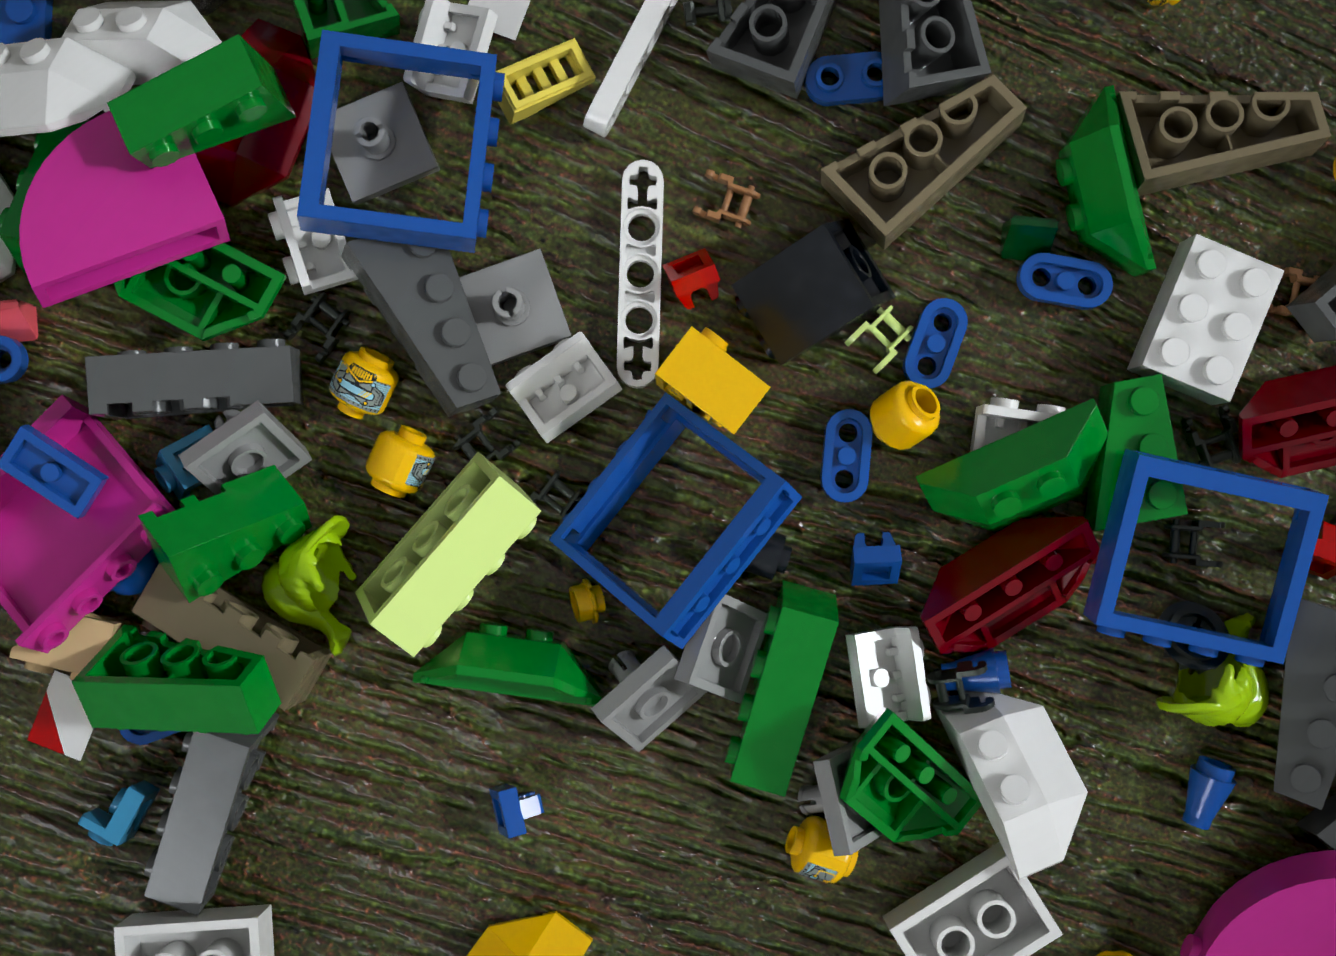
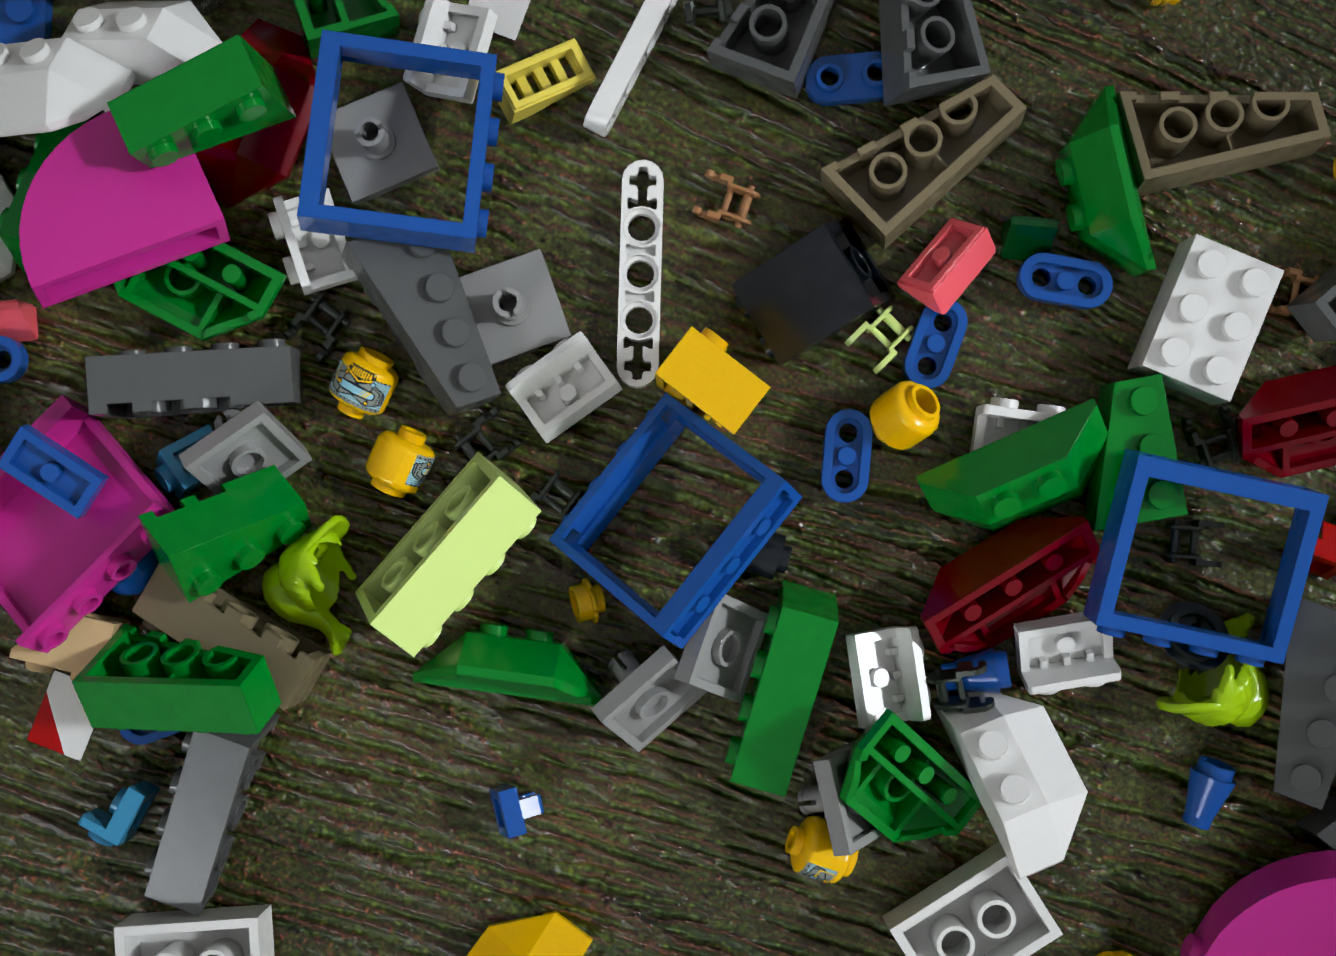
(691, 274): red tile -> none
(875, 563): blue tile -> none
(948, 264): none -> coral slope
(1063, 654): none -> white bracket

